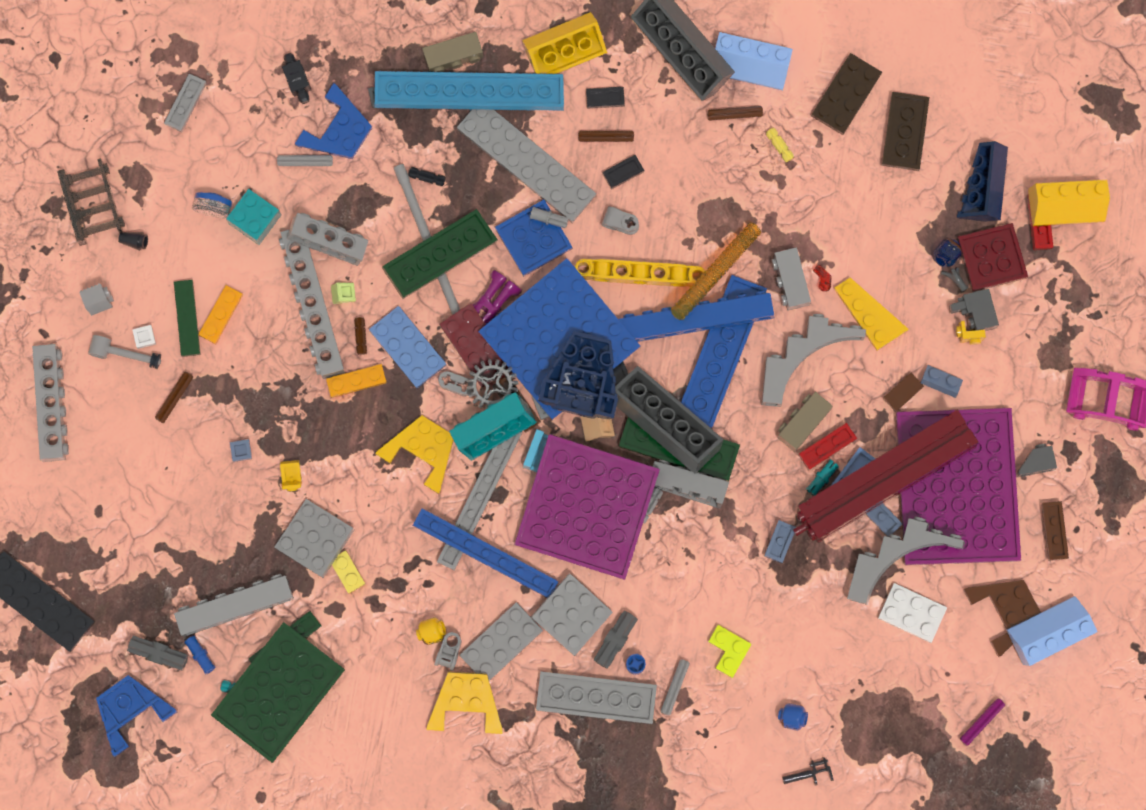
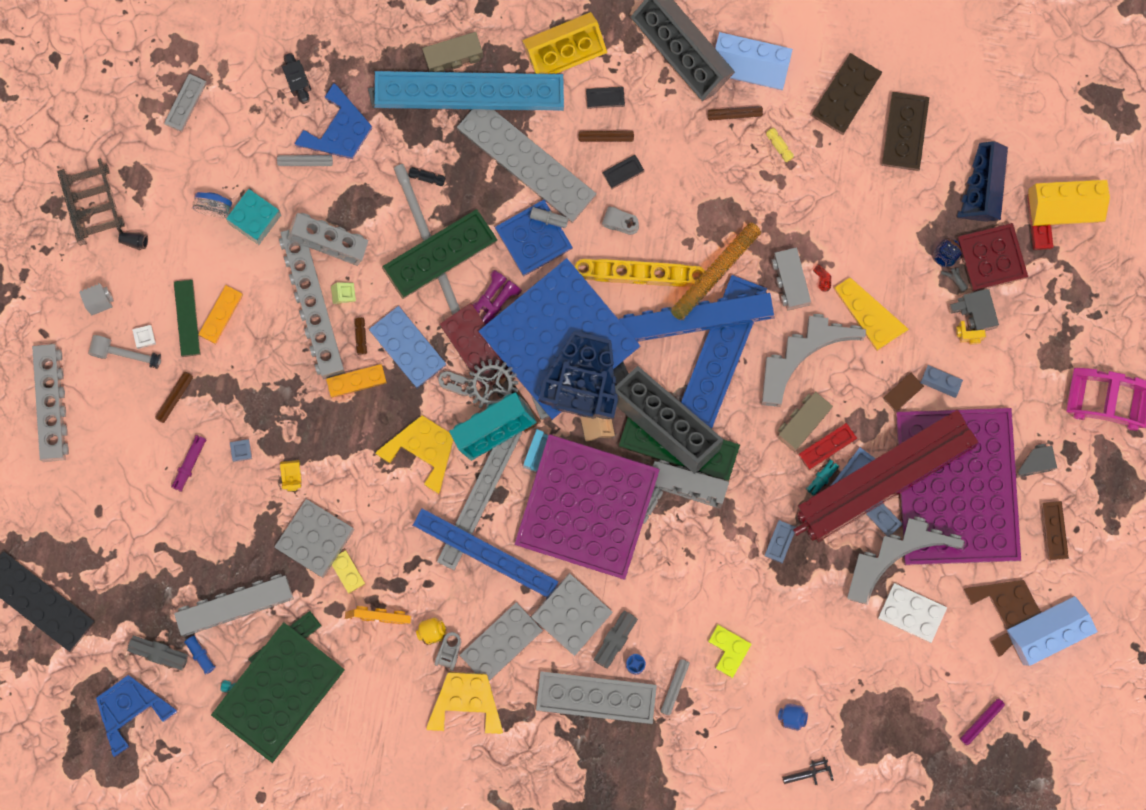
(188, 463): none -> magenta pin
(379, 614): none -> light orange wing

